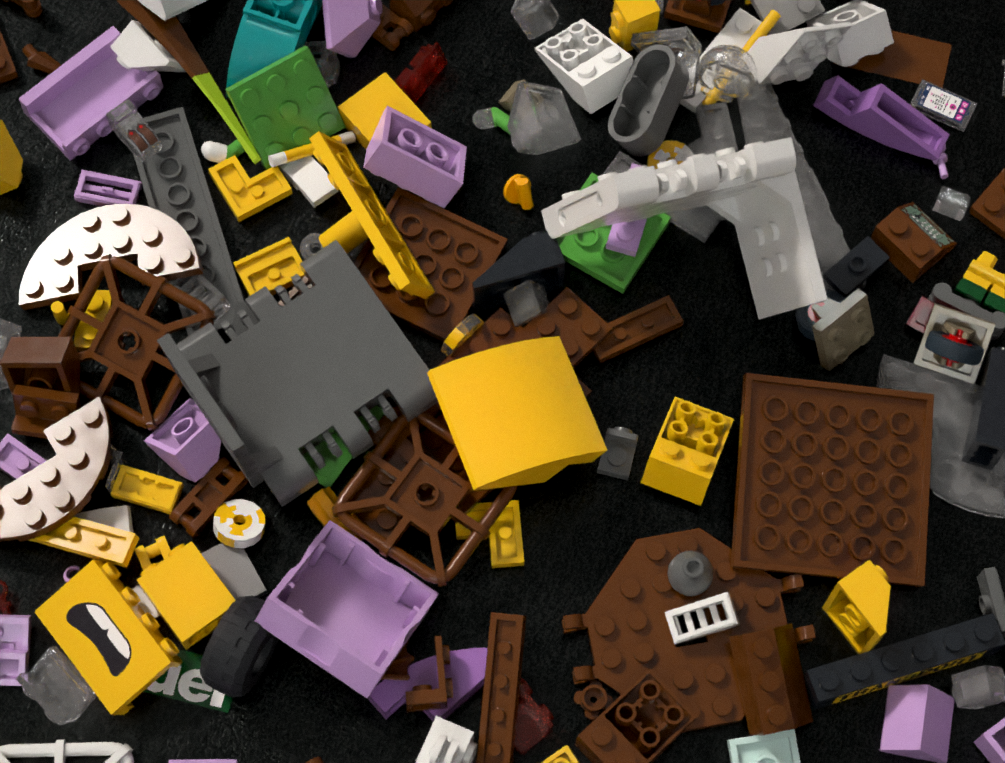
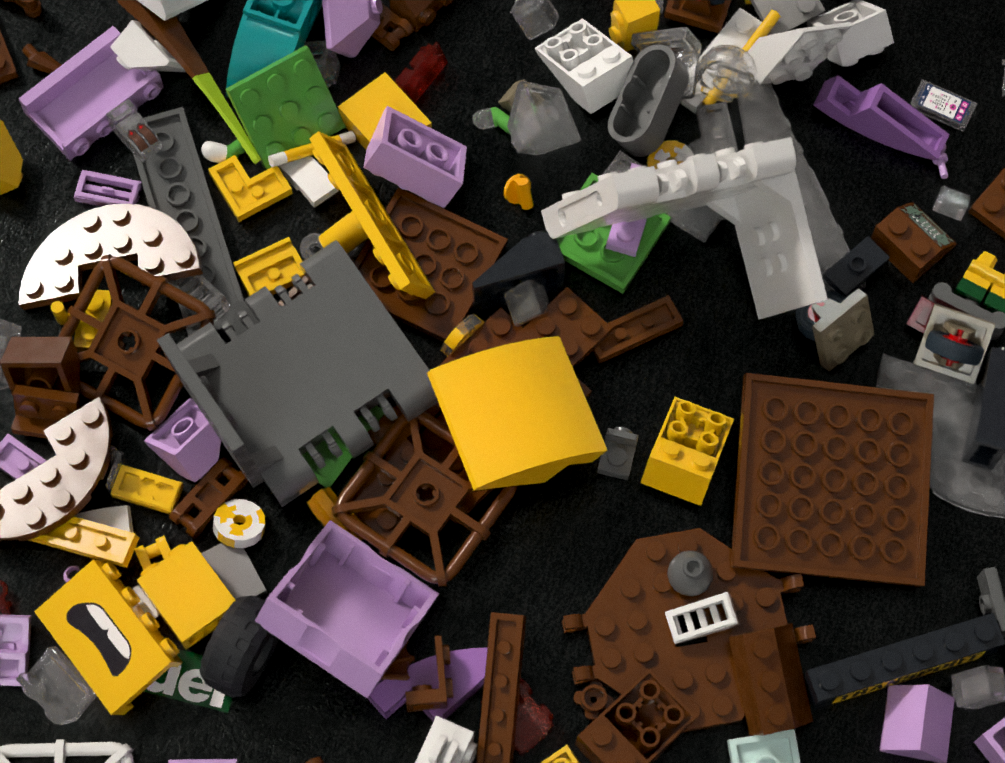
(505, 535): yellow plate -> none
(861, 606): yellow slope -> none
(909, 60): reddish brown sticker -> none

